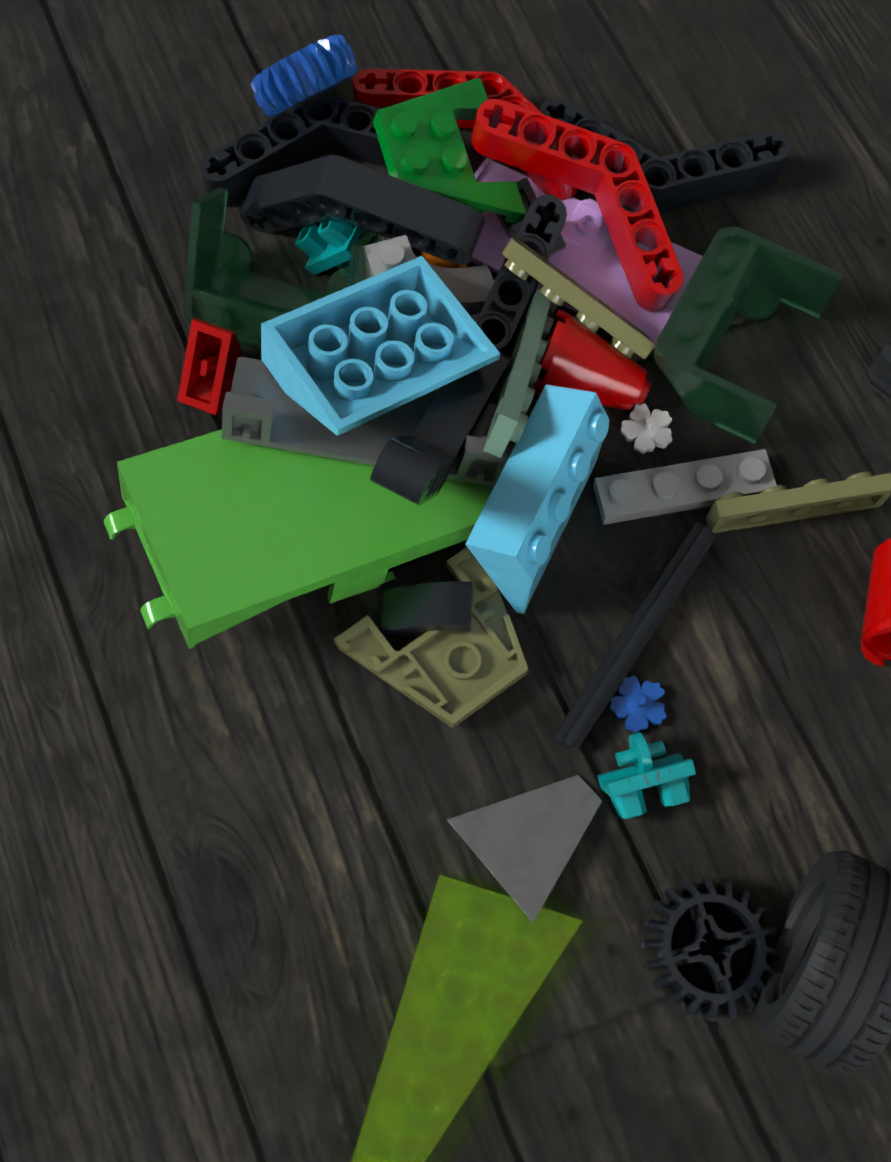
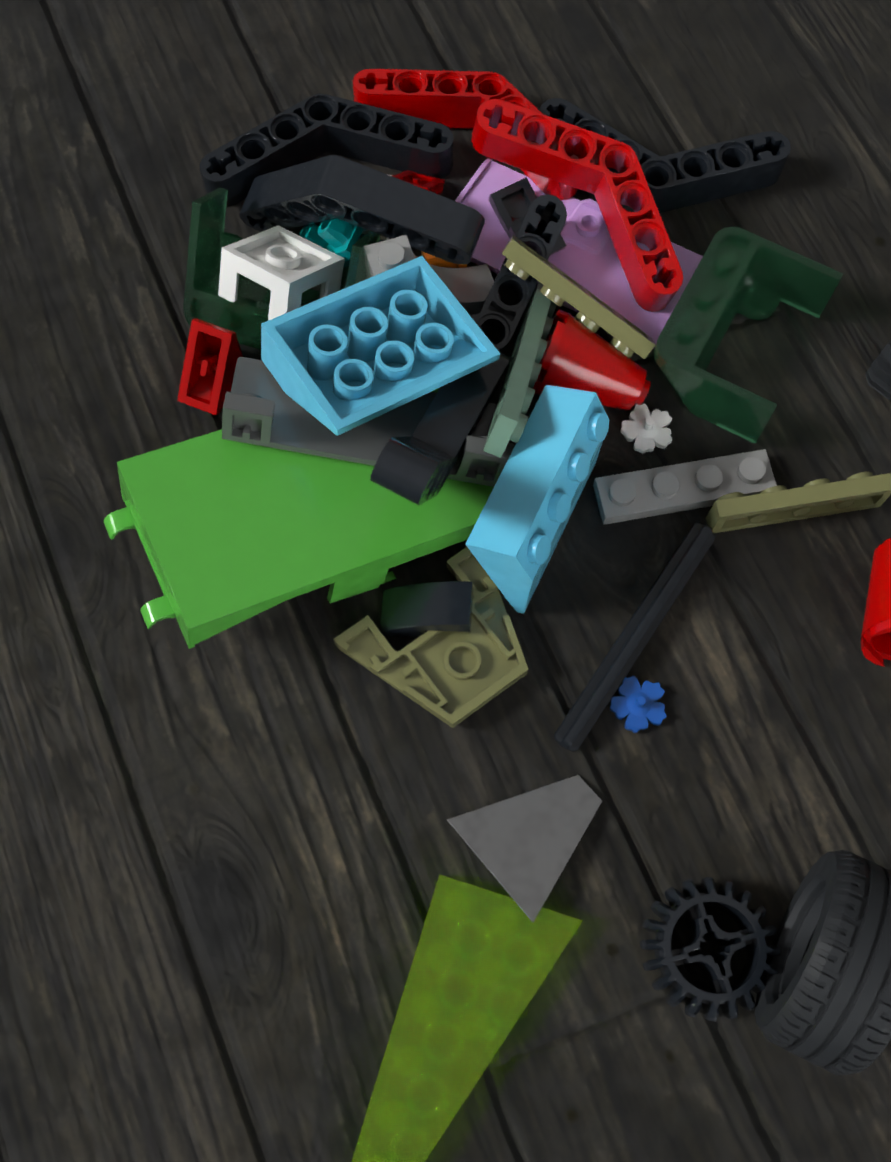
(283, 265): none -> white panel
(304, 74): blue gear -> none
(427, 149): green wing -> none
(667, 773): teal hips -> none

